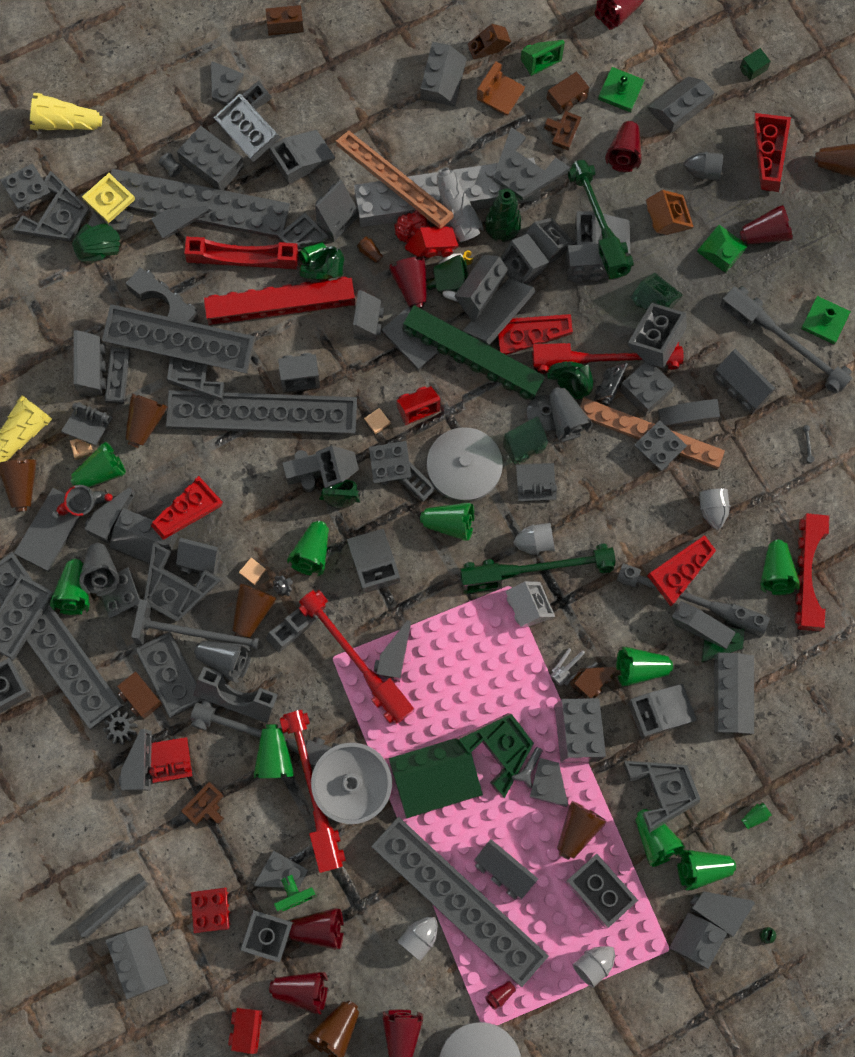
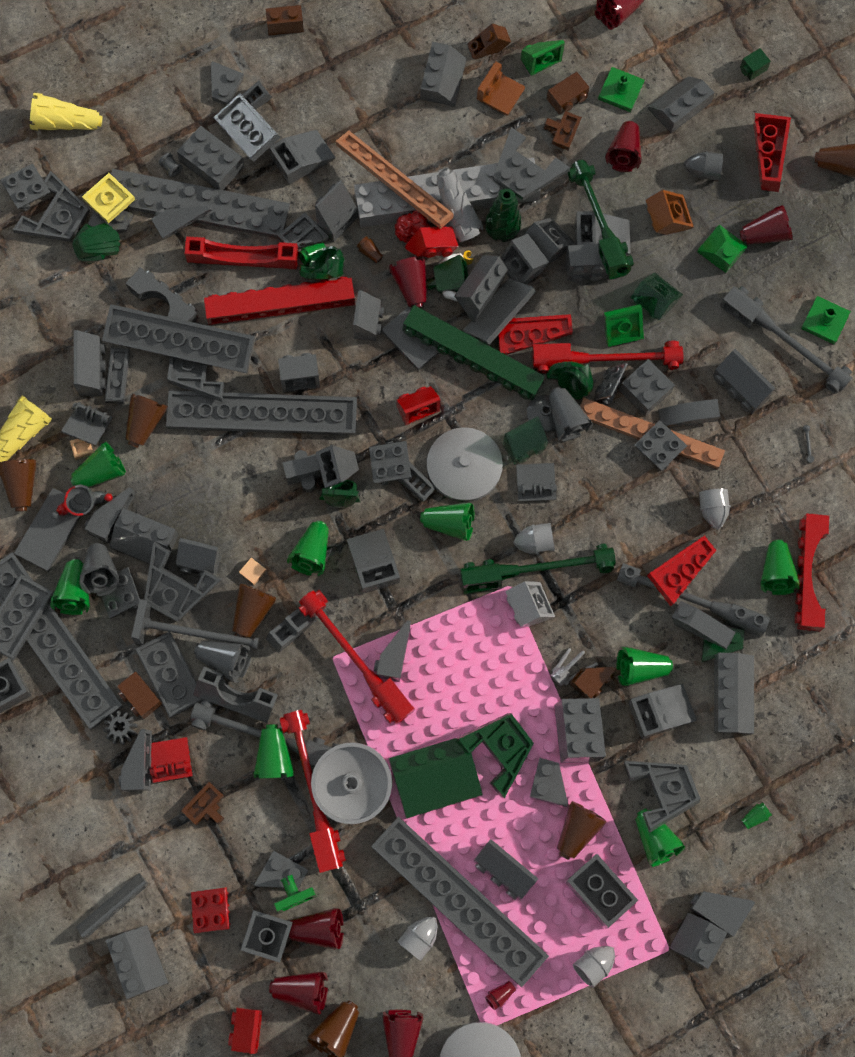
(189, 507): red wing -> none
(282, 585): dark grey plant -> none
(377, 421): light nougat tile -> none
(525, 774): dark grey piece -> none
(624, 325): none -> green tile
(658, 334): dark grey slope -> none
(703, 868): green cone -> none
(764, 933): dark green hinge -> none

